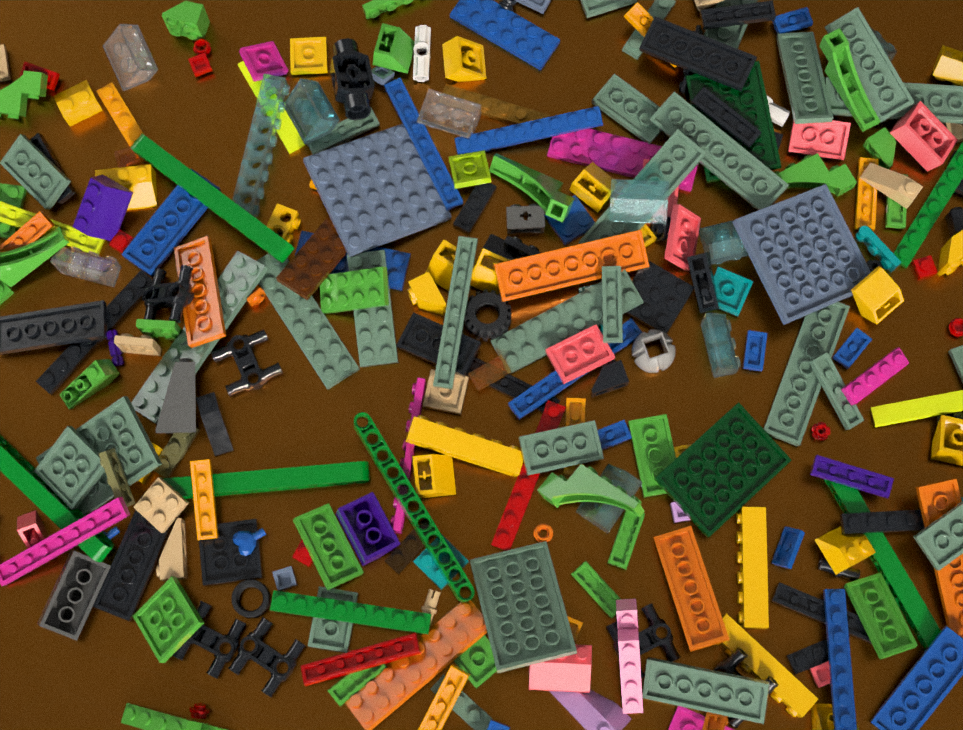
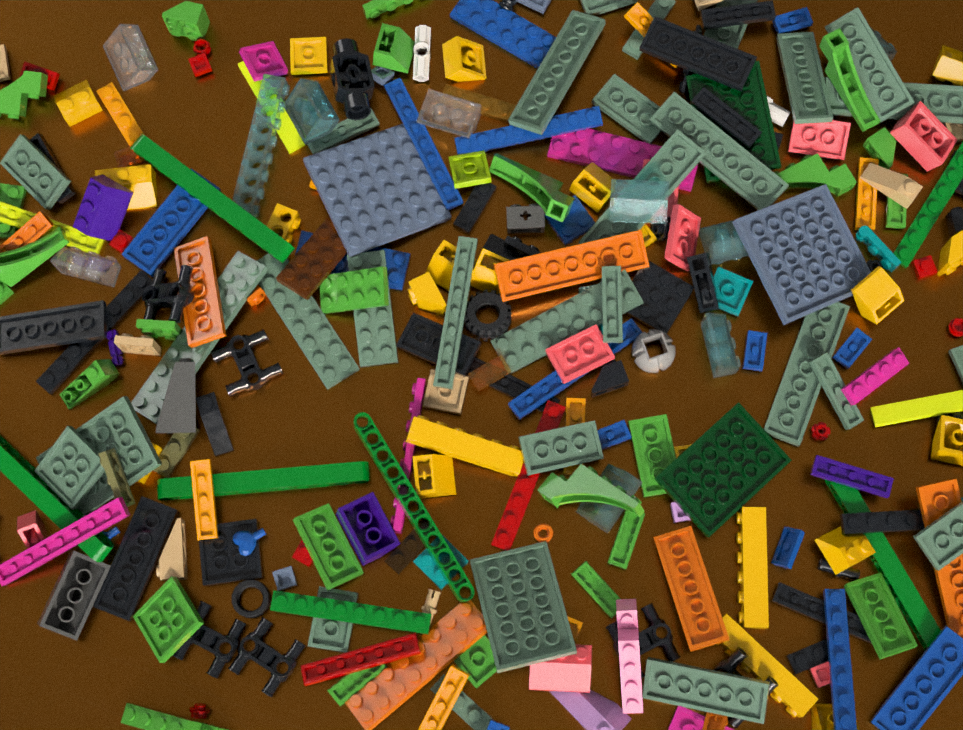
(161, 505): tan plate -> none
(556, 72): none -> sand green plate

